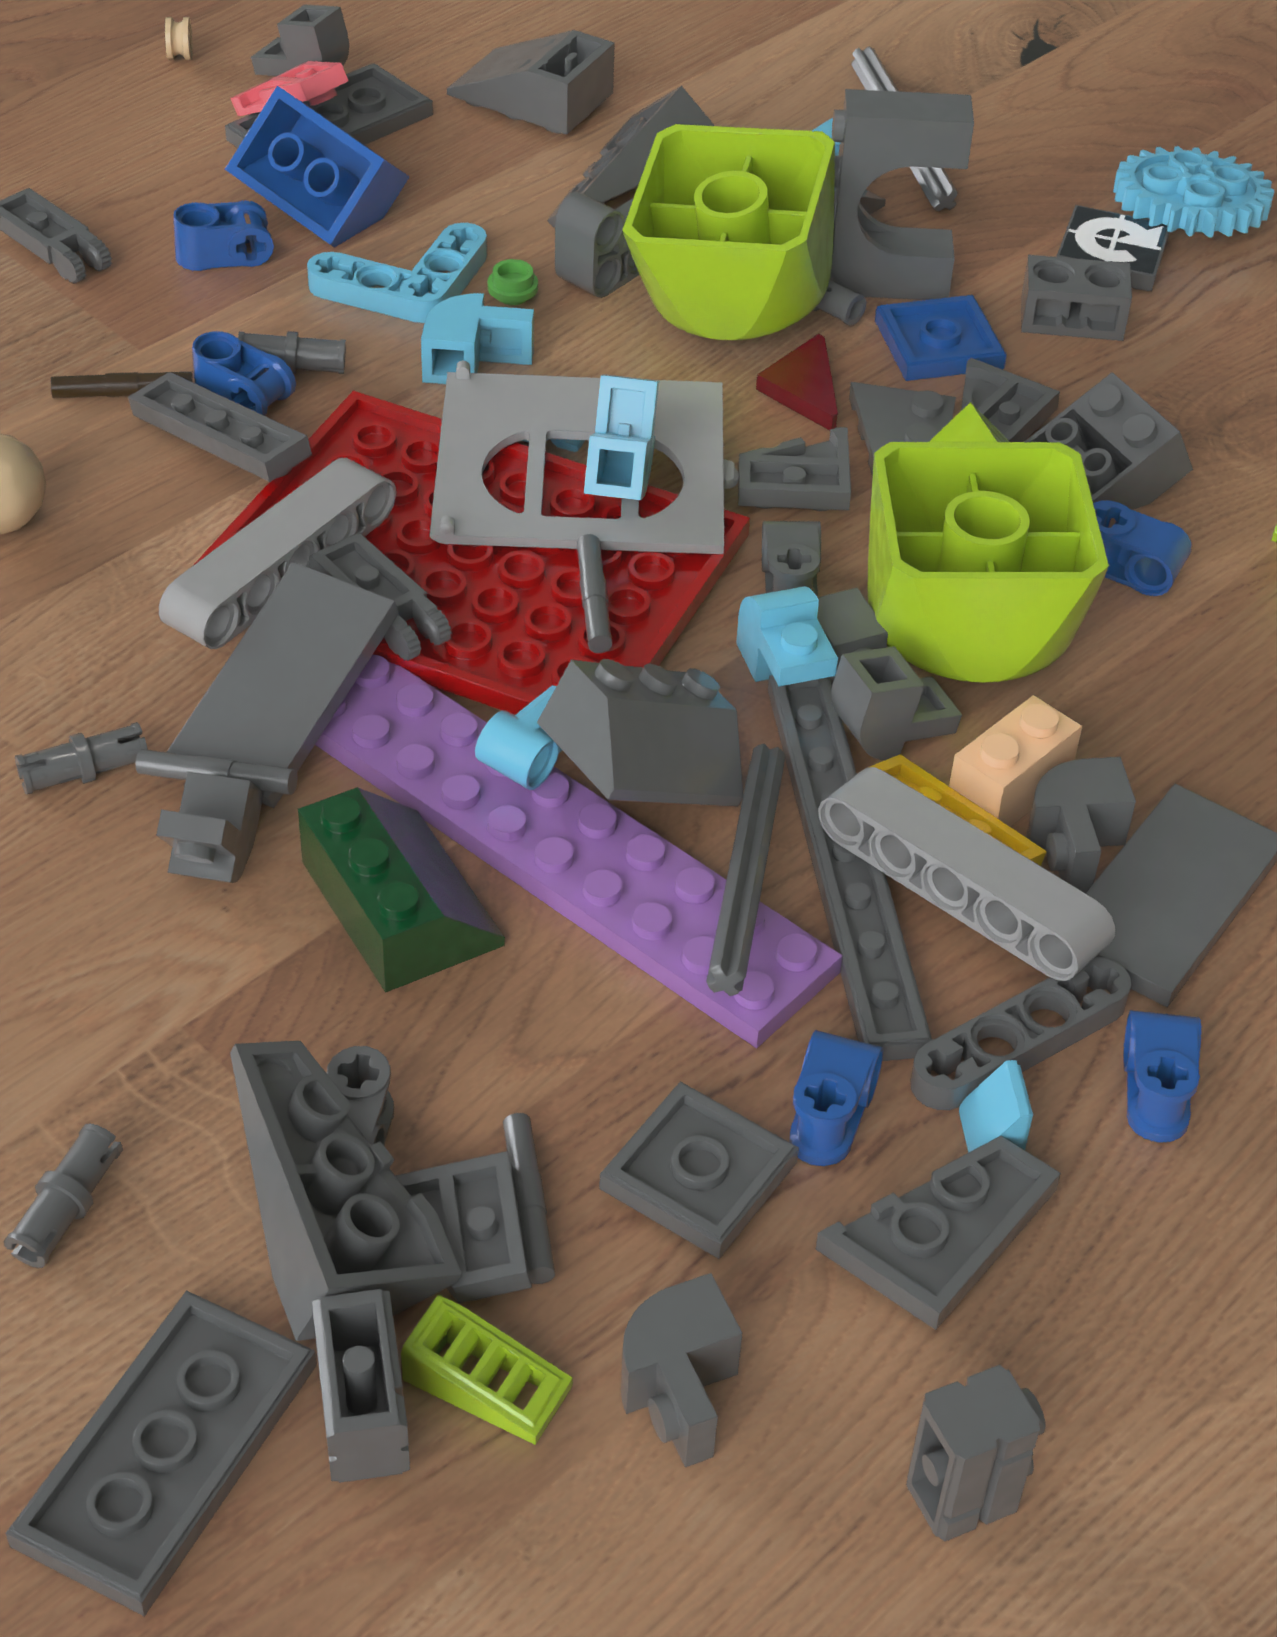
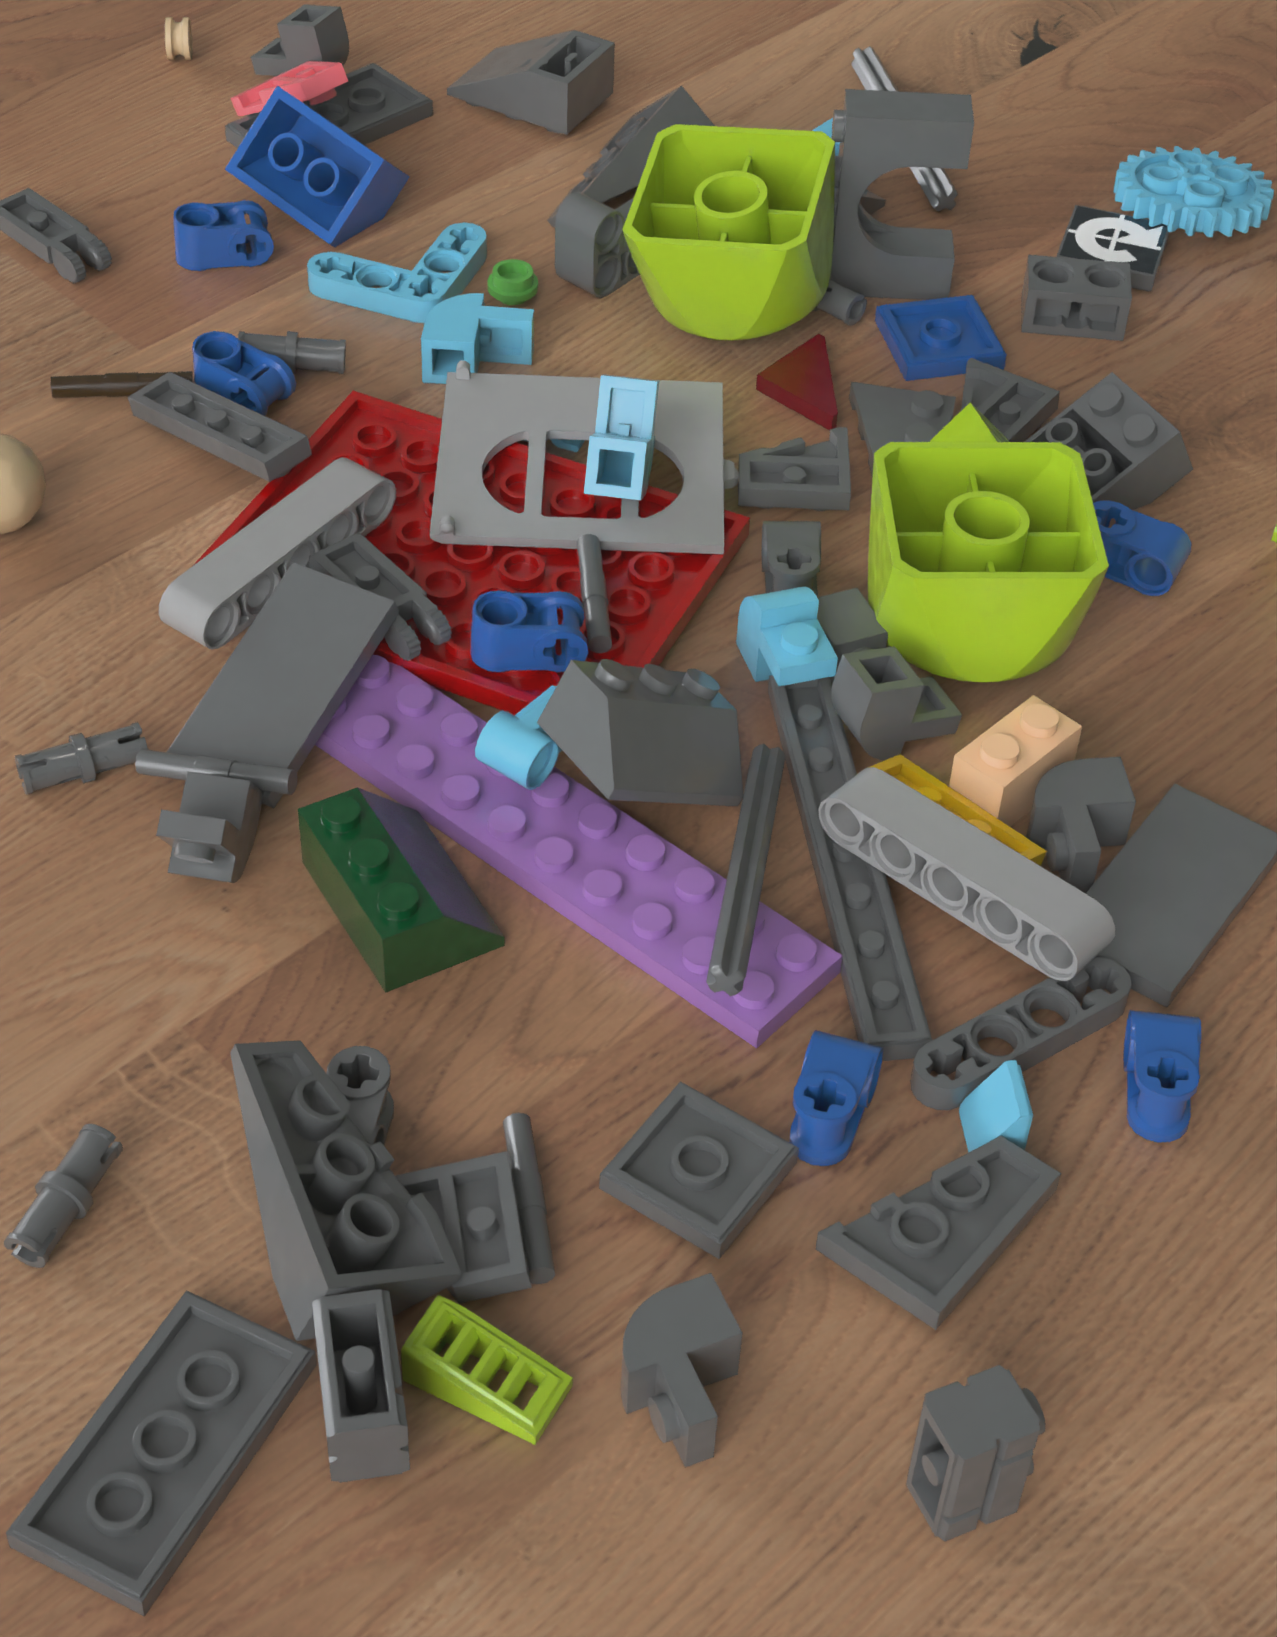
(522, 631): none -> blue piece

